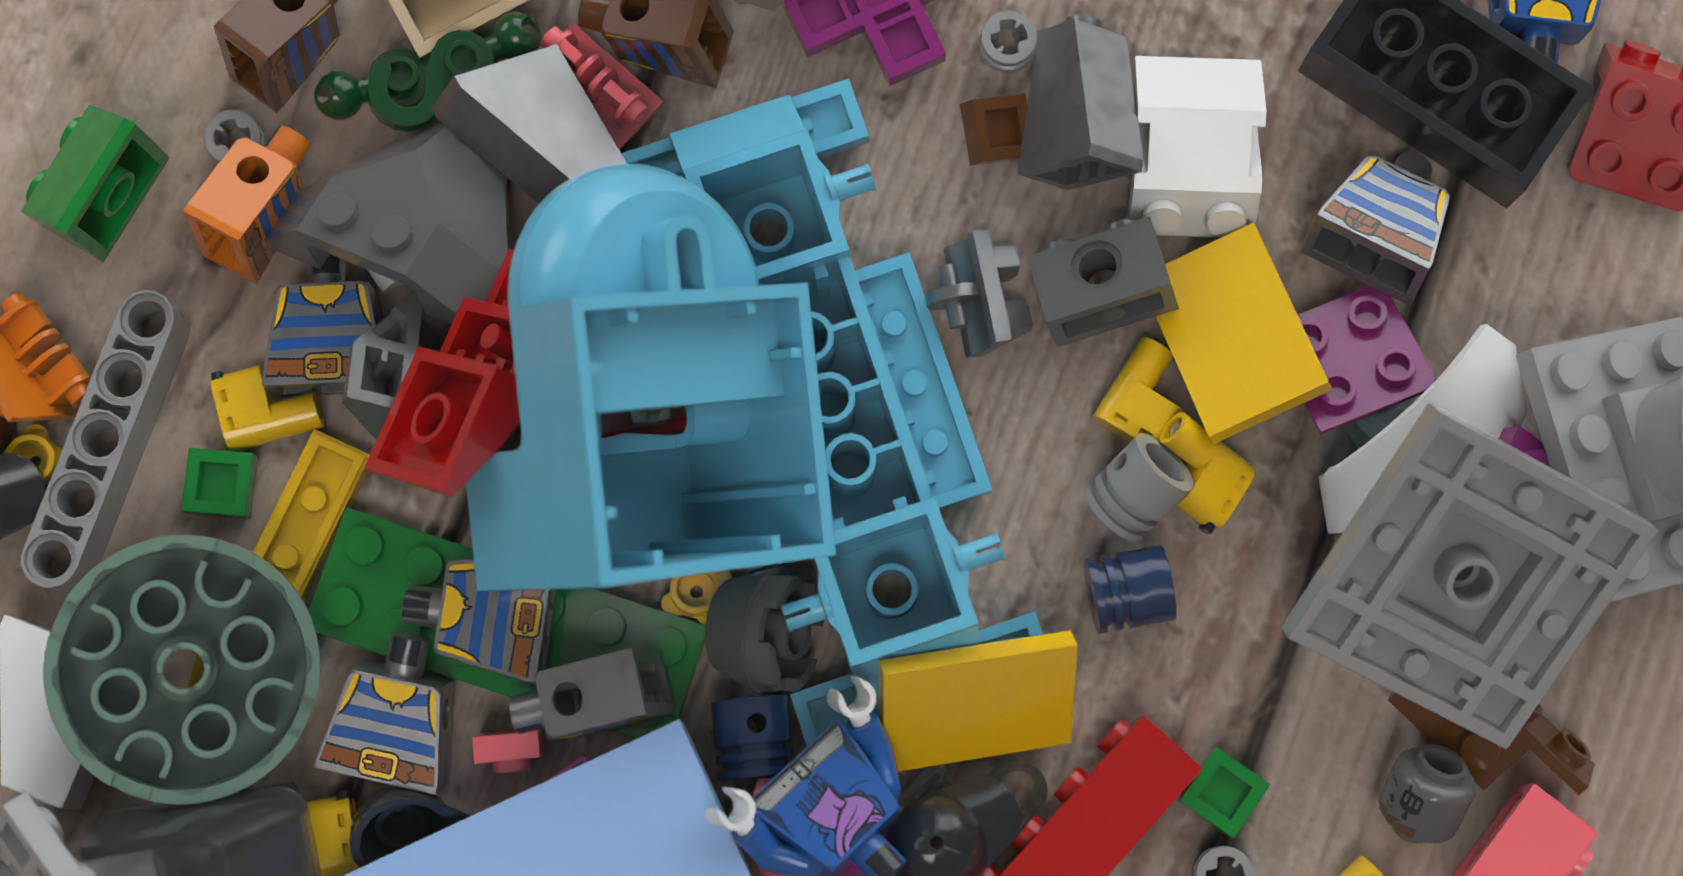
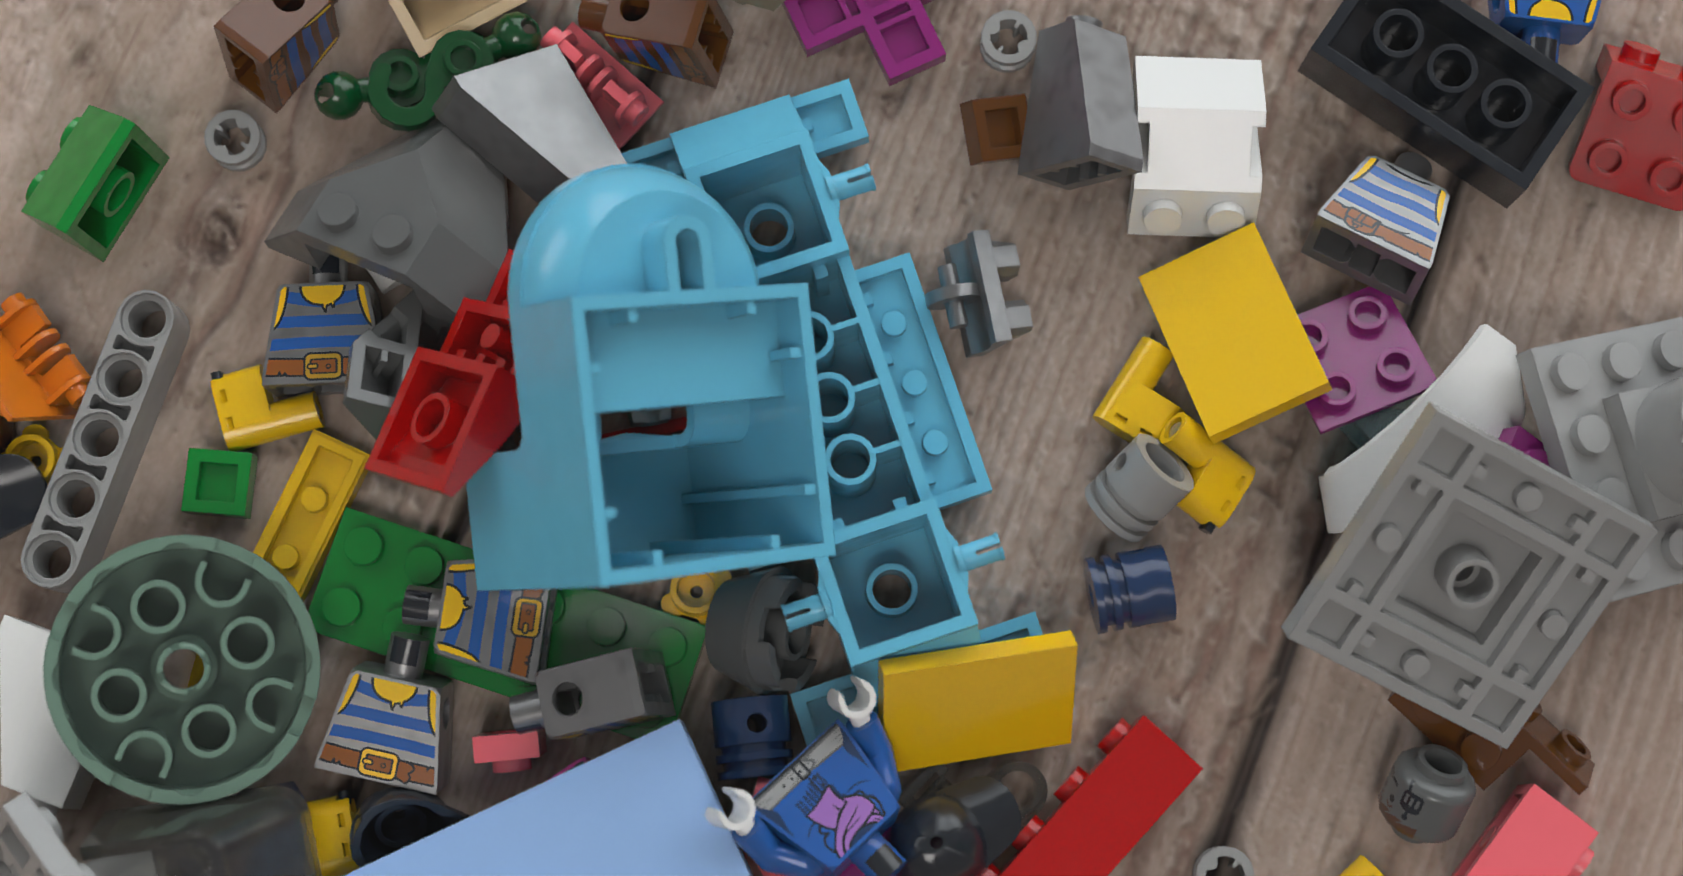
(245, 200): orange torso -> none
(1132, 294): dark grey brick -> none
(1224, 792): green plate -> none

